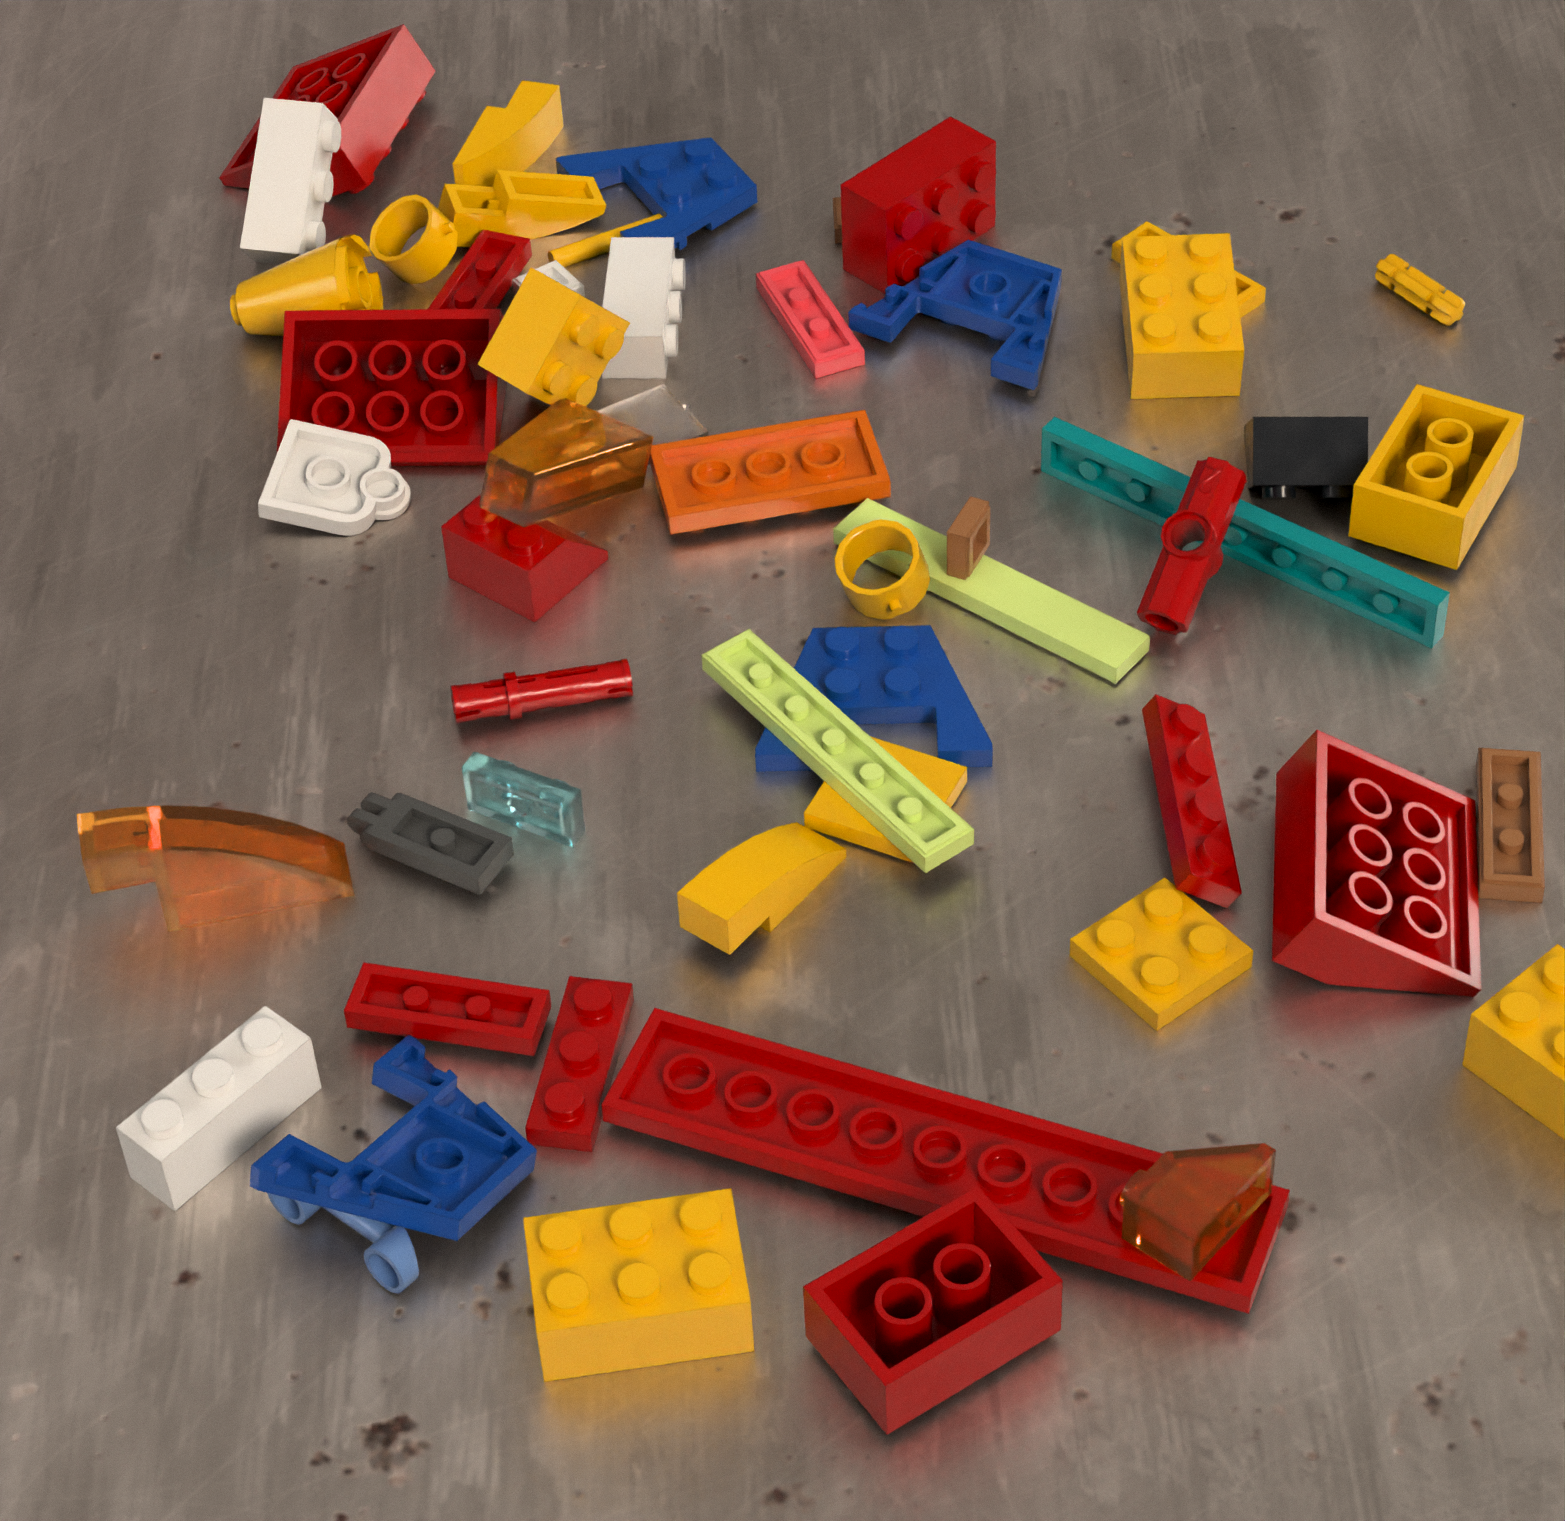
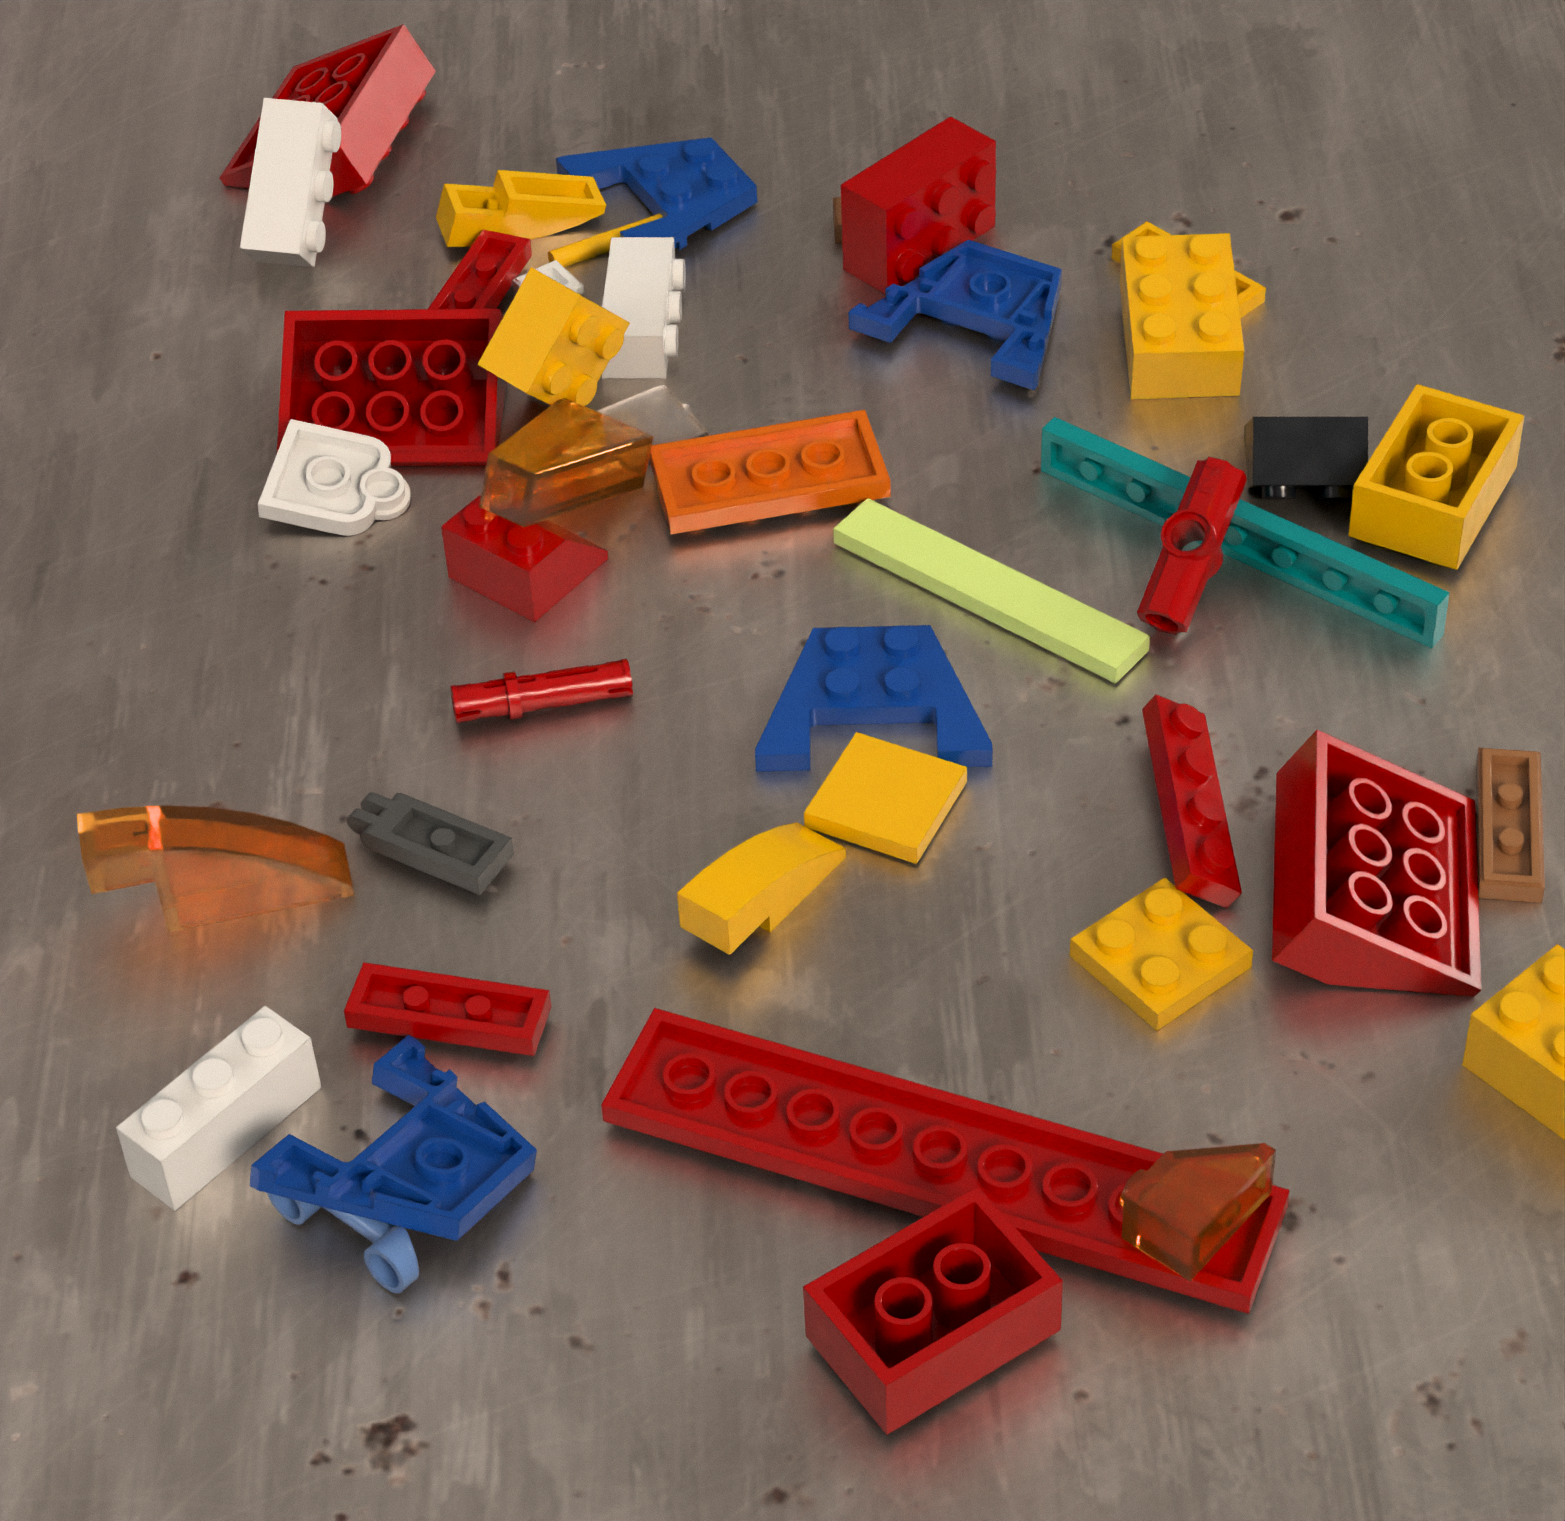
(318, 280): yellow cone -> none
(398, 224): yellow piece -> none
(511, 135): yellow slope -> none
(524, 799): clear light blue plate -> none
(580, 1064): red plate -> none
(638, 1285): yellow brick -> none
(810, 319): coral tile -> none
(838, 751): yellowish green tile -> none
(865, 542): yellow piece -> none
(968, 538): medium nougat tile -> none
(1419, 290): yellow axle -> none

